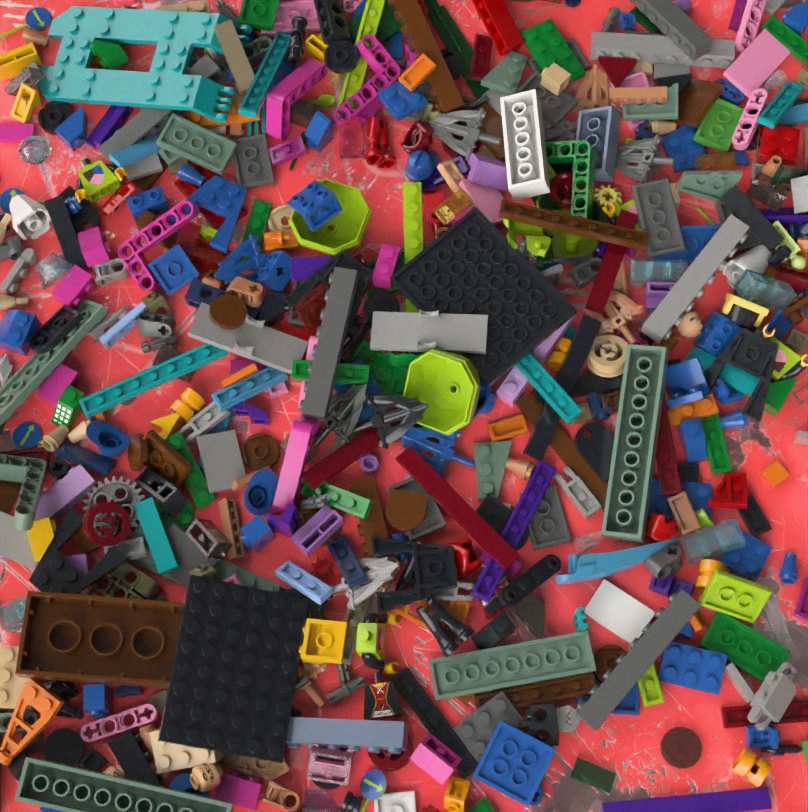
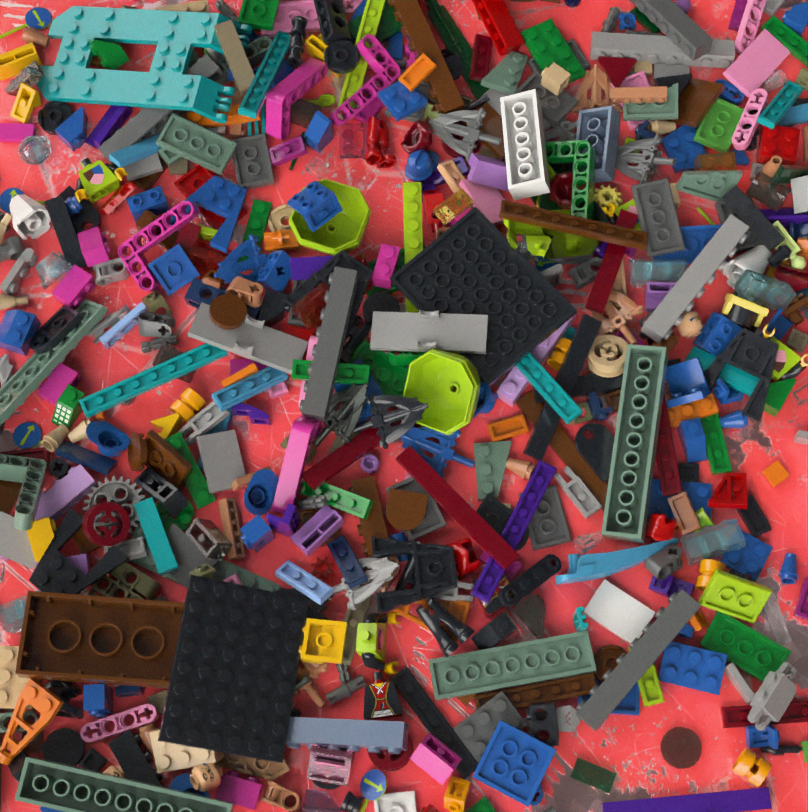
(190, 175): blue cone -> none
(260, 451): reddish brown tile -> none

